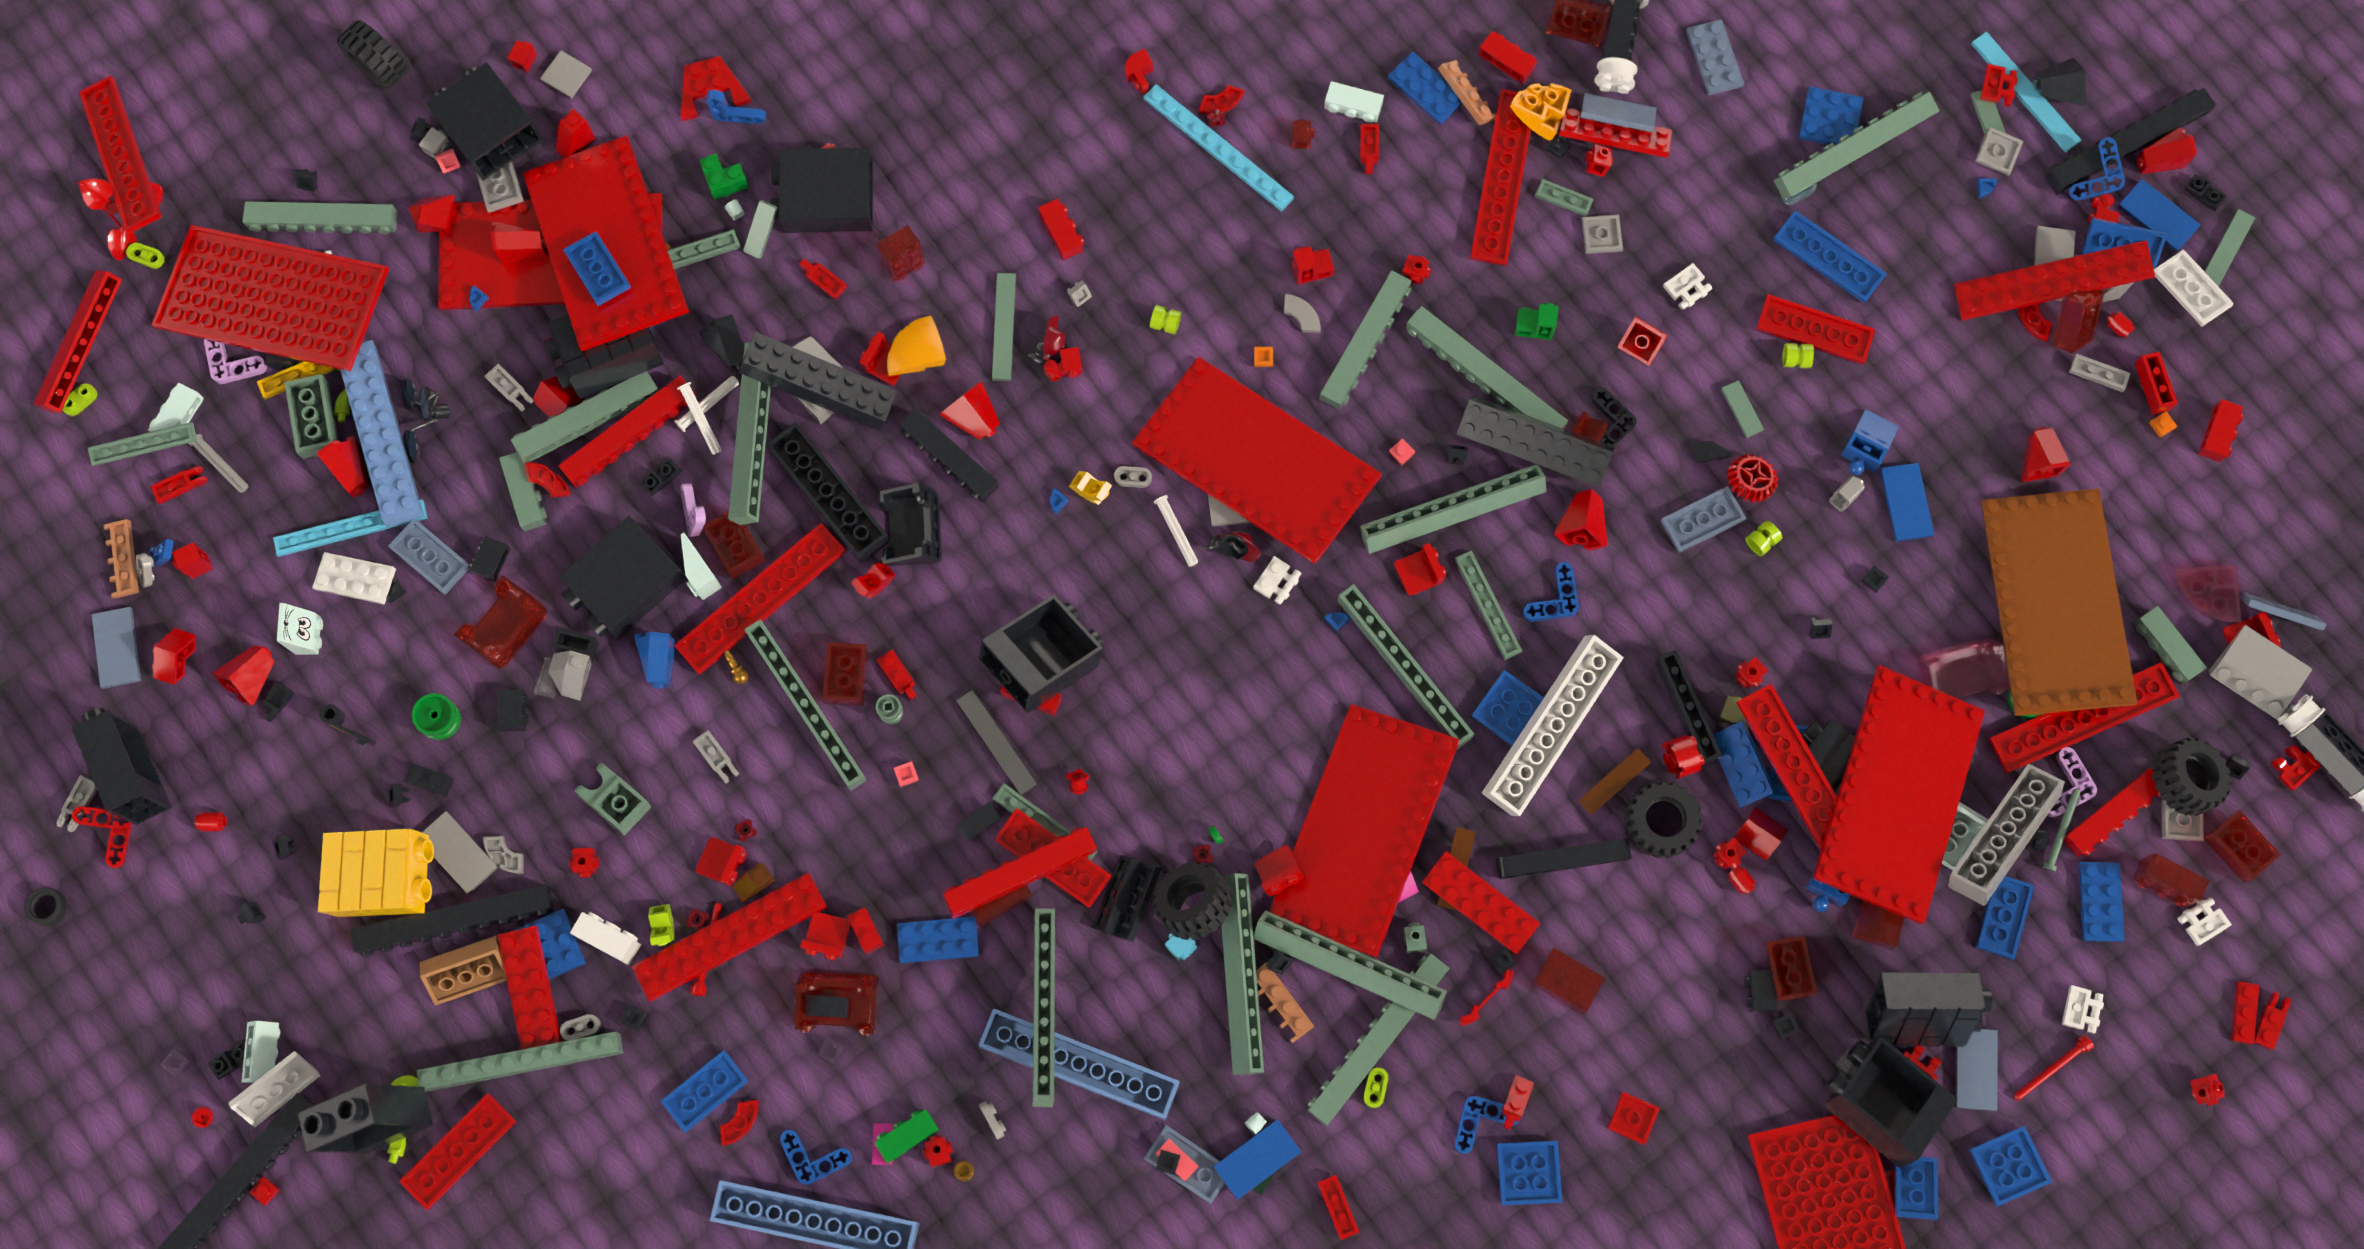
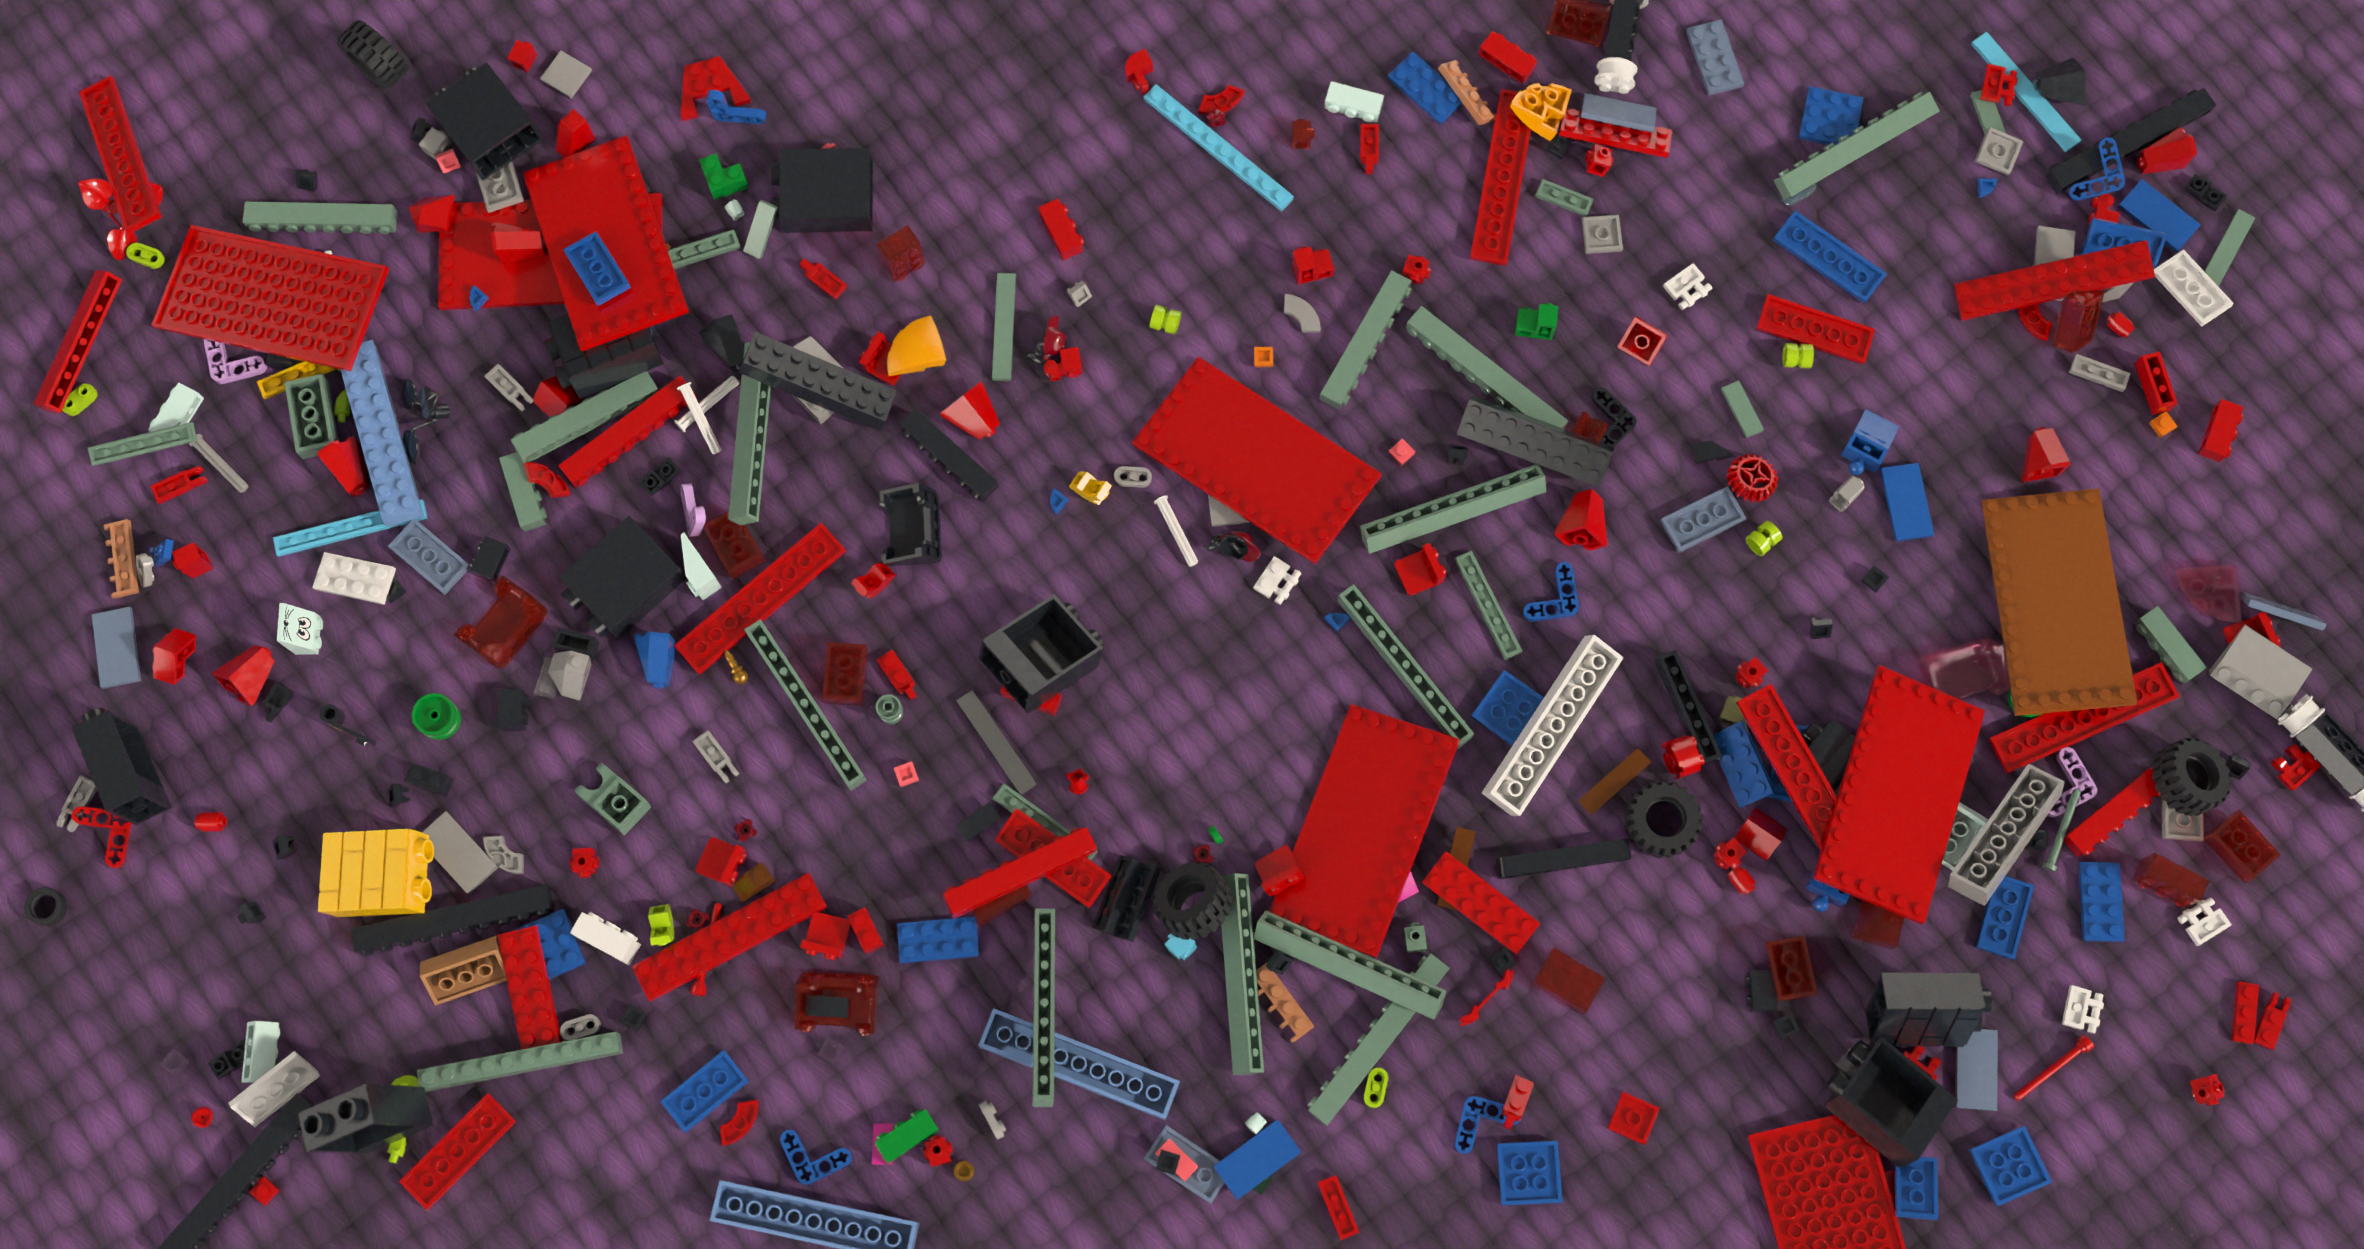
(828, 492): black brick -> none

